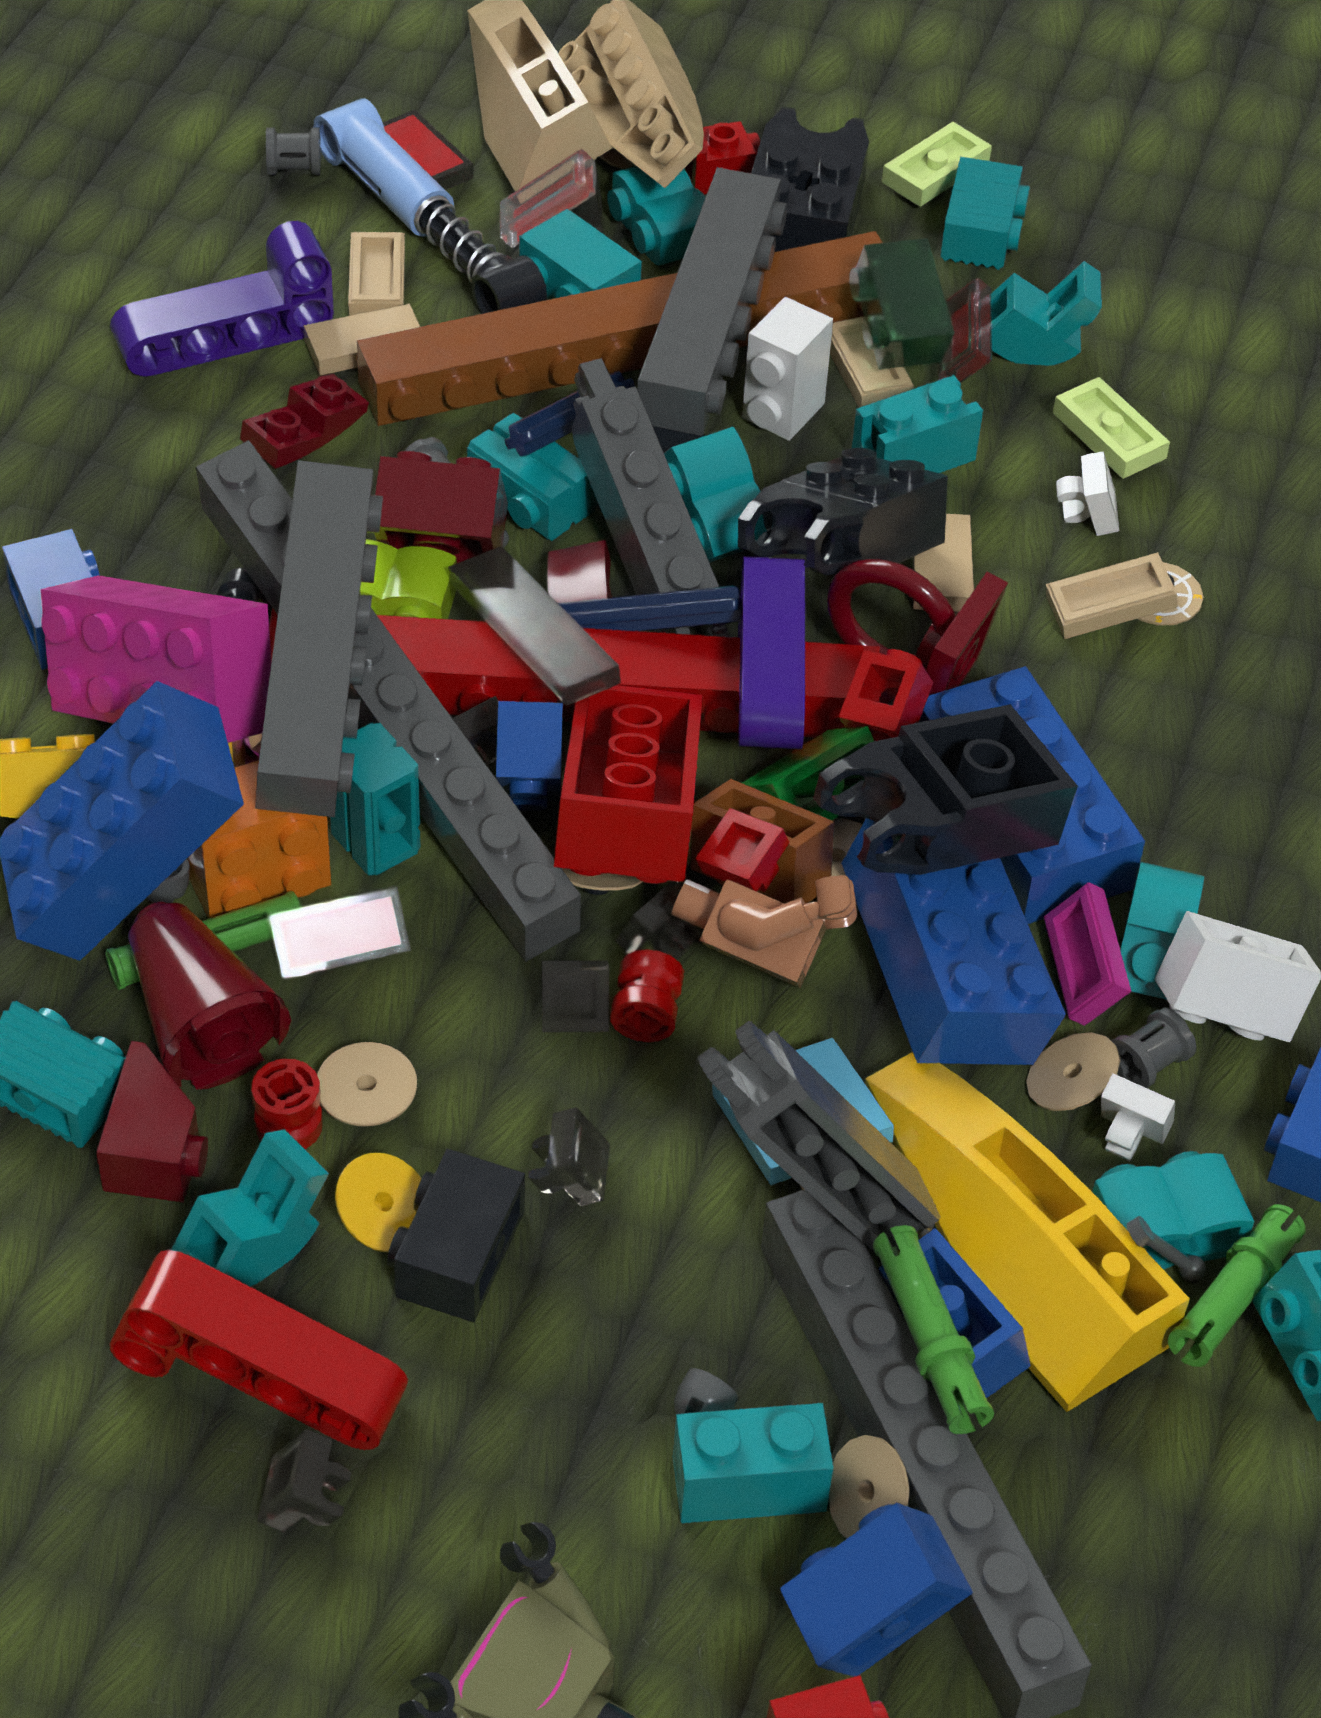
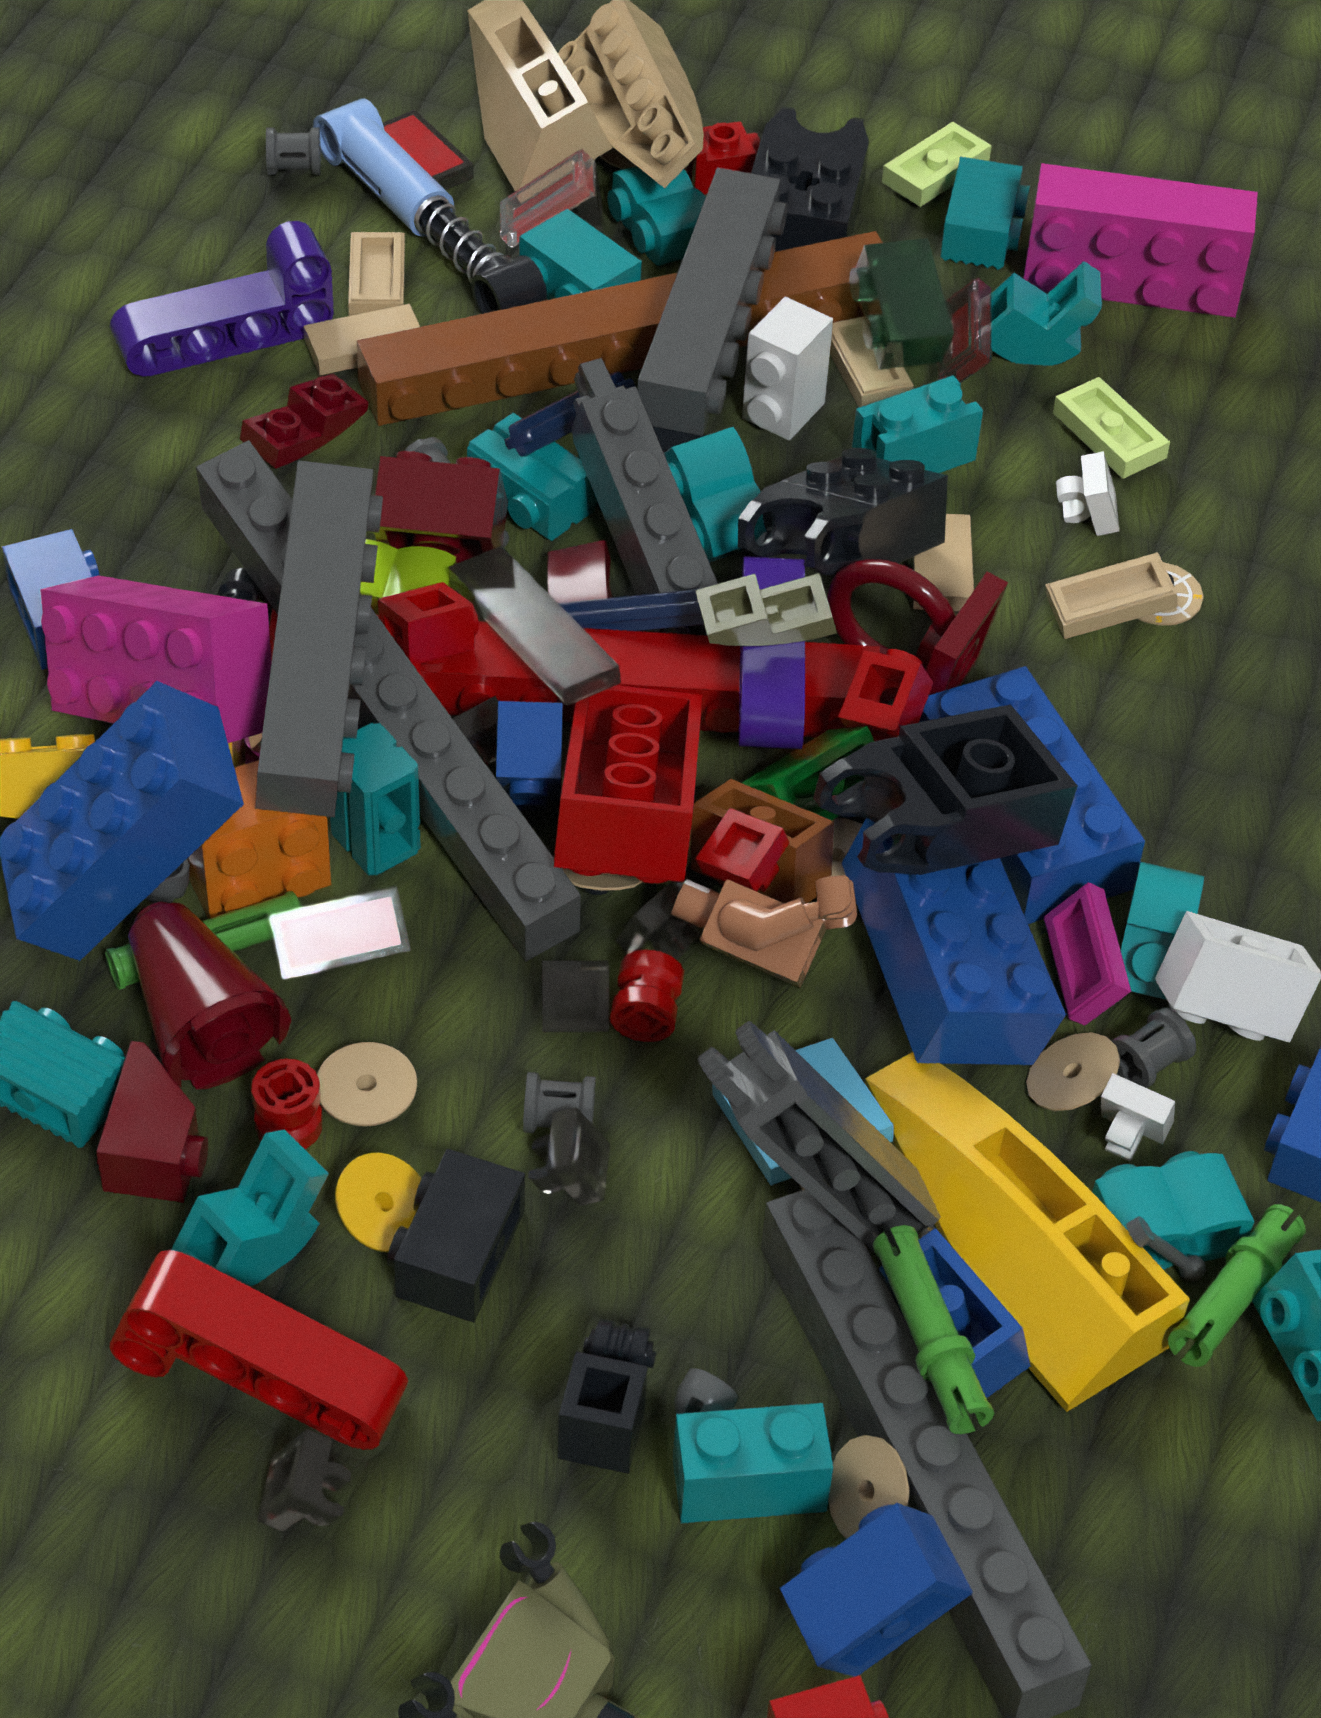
(430, 623): none -> red brick
(551, 1096): none -> dark grey bush
(606, 1397): none -> black brick
(781, 614): none -> olive slope
(1145, 235): none -> dark pink brick

